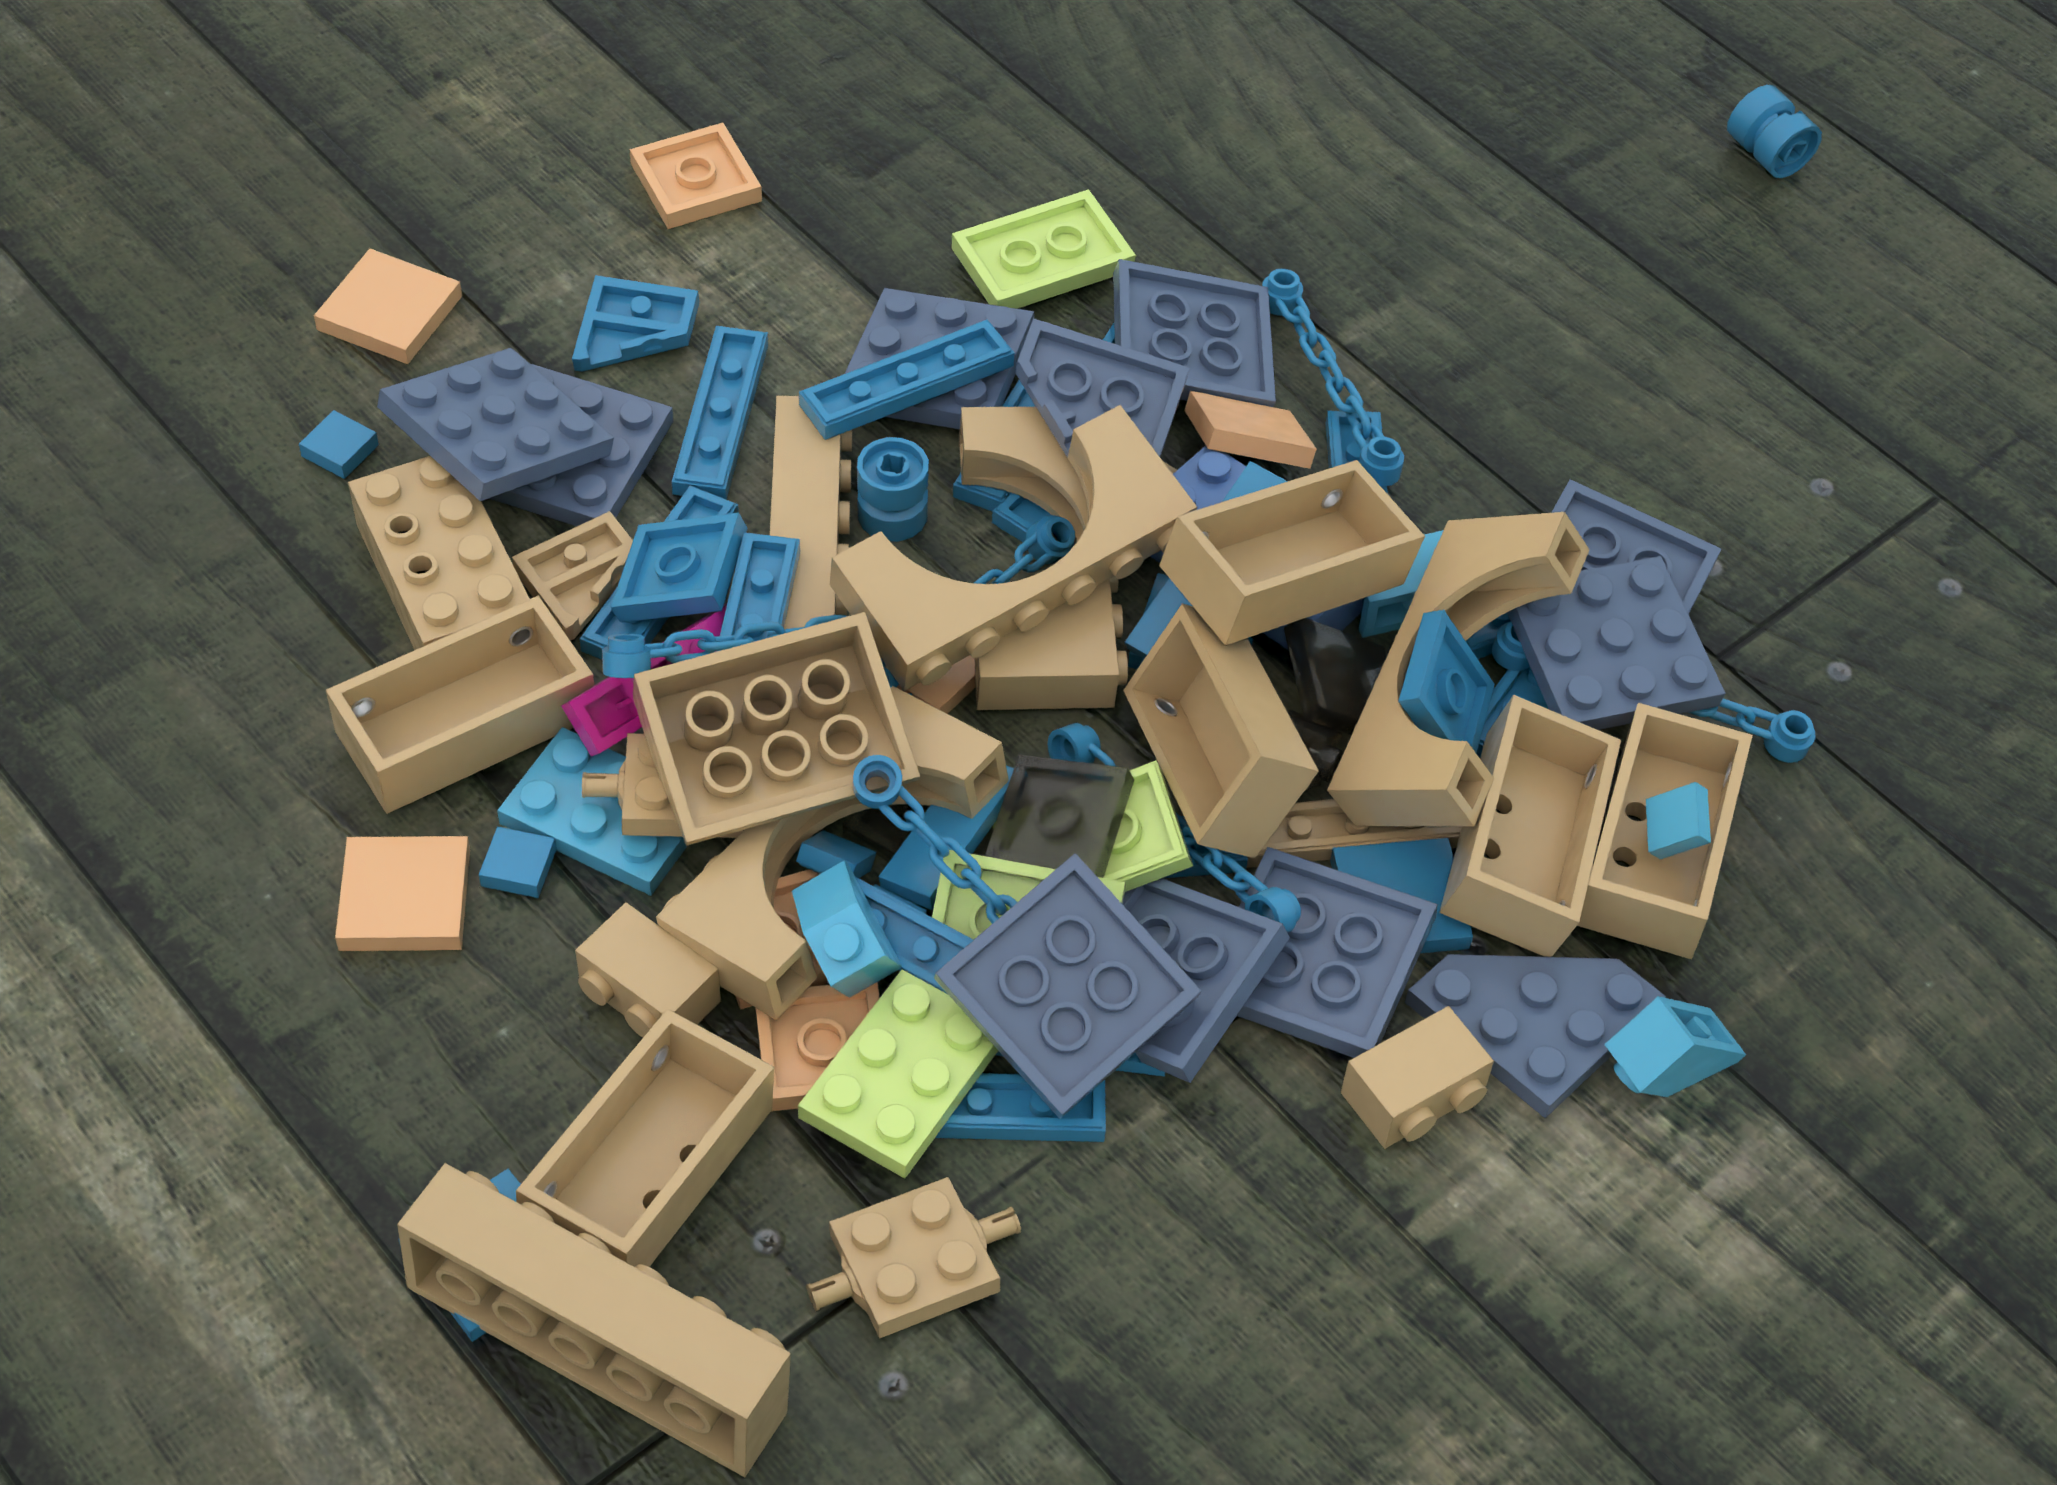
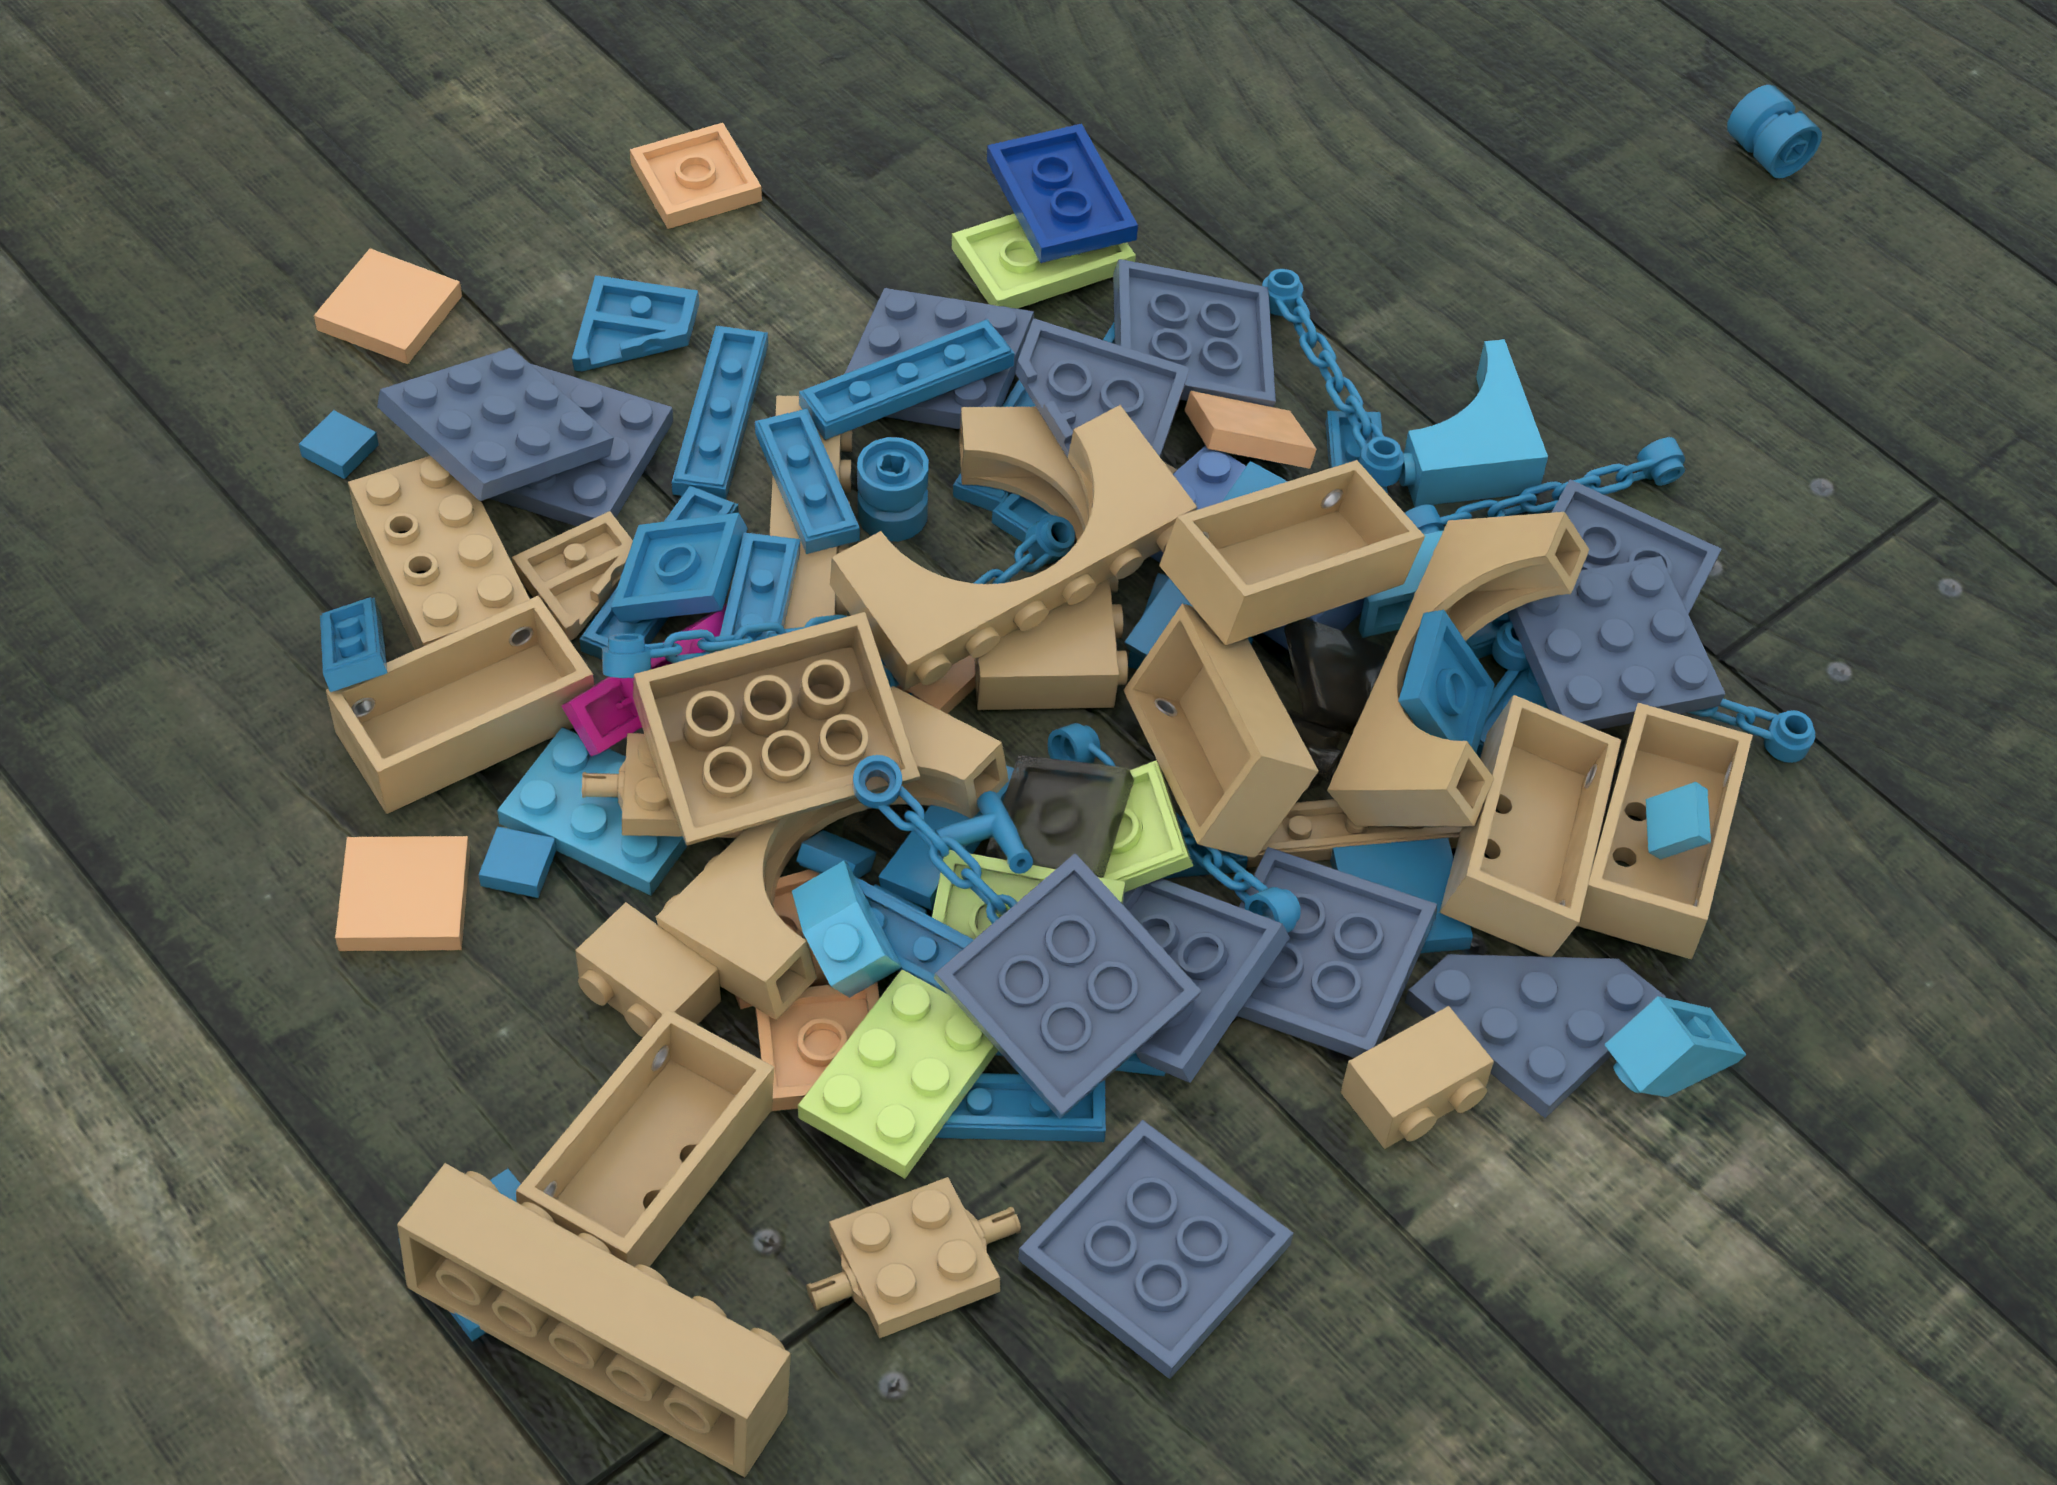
(352, 644): none -> dark azure tile
(807, 481): none -> dark azure tile
(992, 823): none -> dark azure piece
(1061, 193): none -> blue plate
(1155, 1248): none -> sand blue plate
(1483, 449): none -> medium azure arch
(1658, 461): none -> dark azure piece

